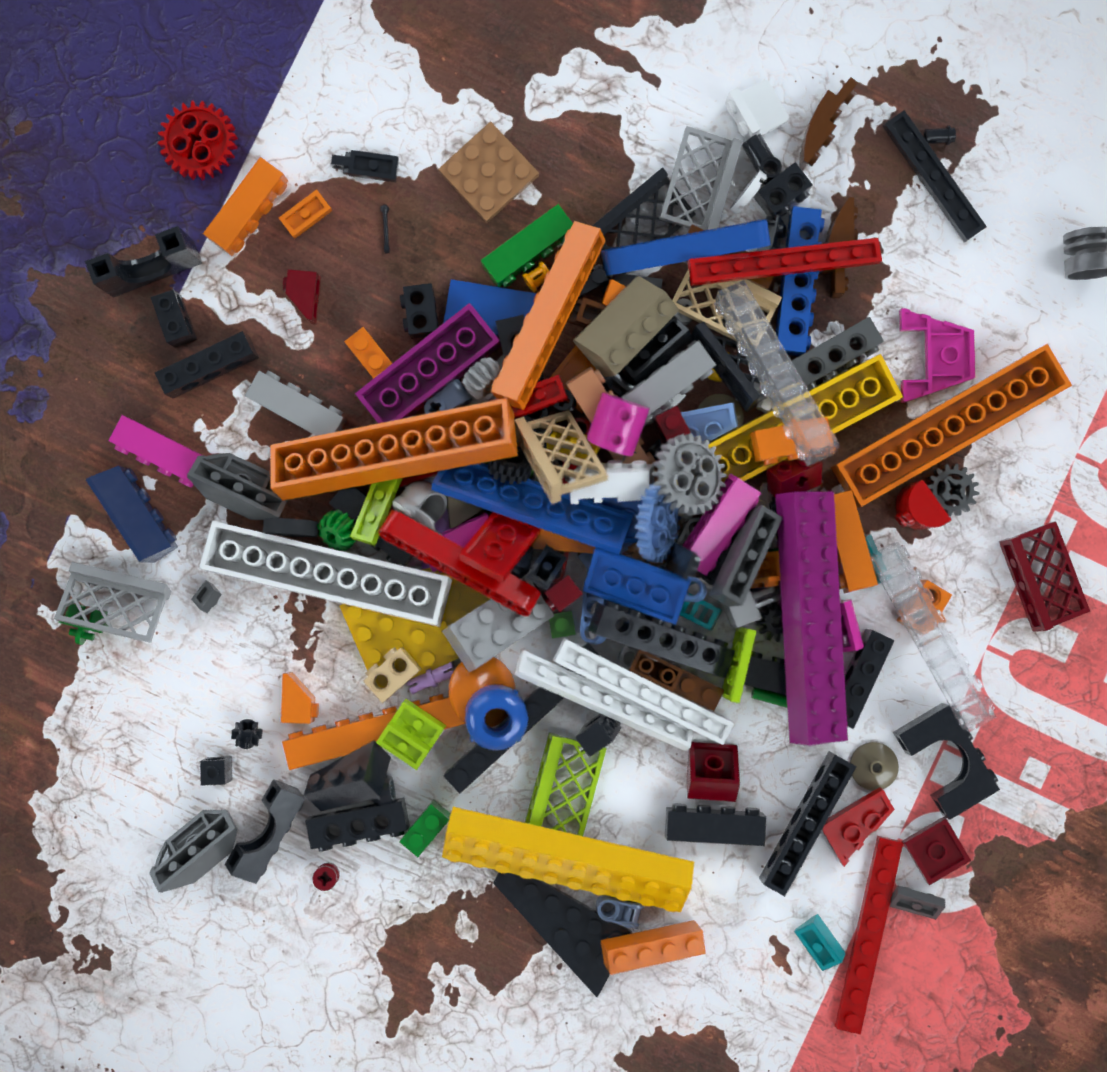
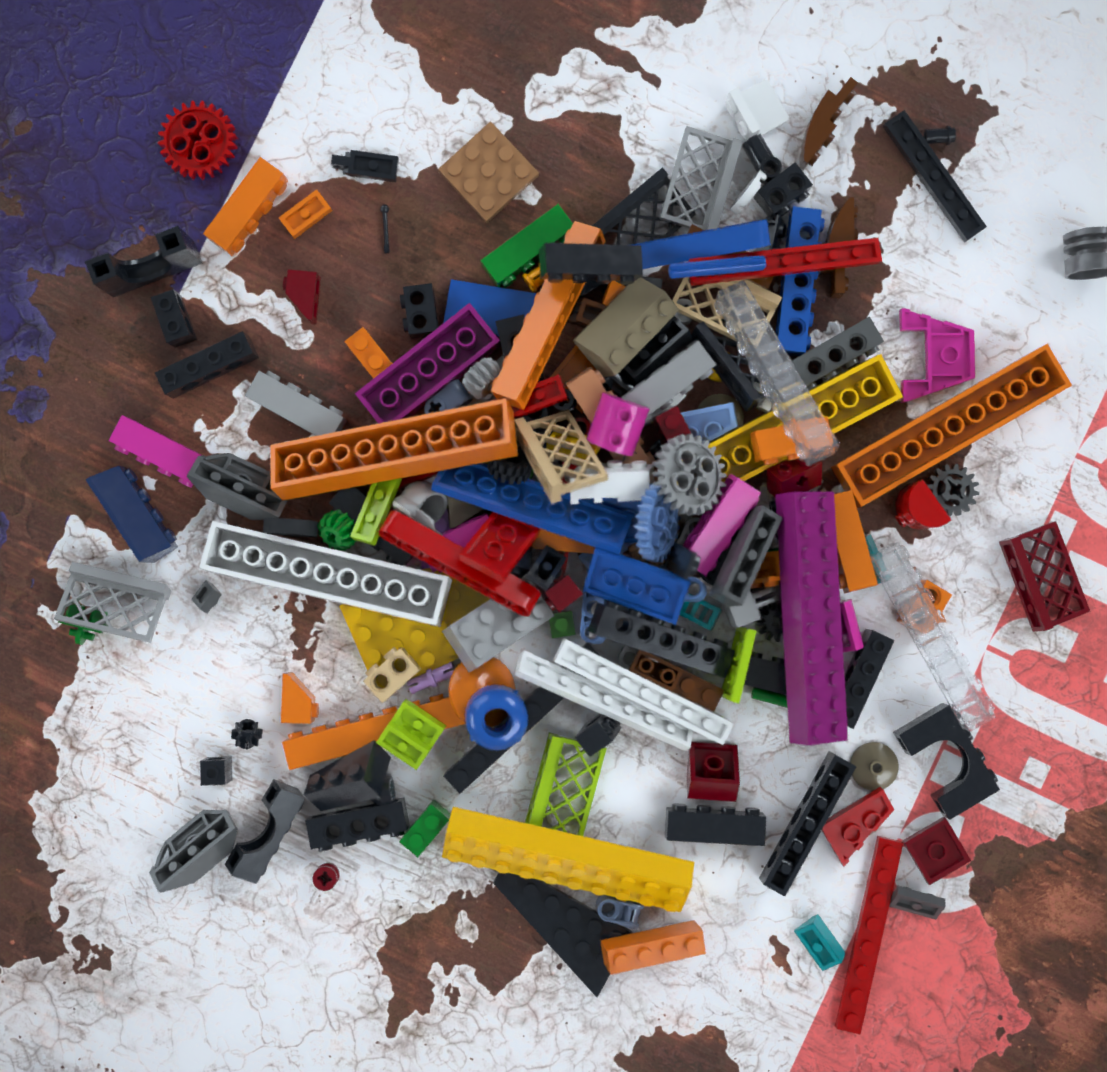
(590, 262): none -> black brick
(715, 267): none -> blue axle

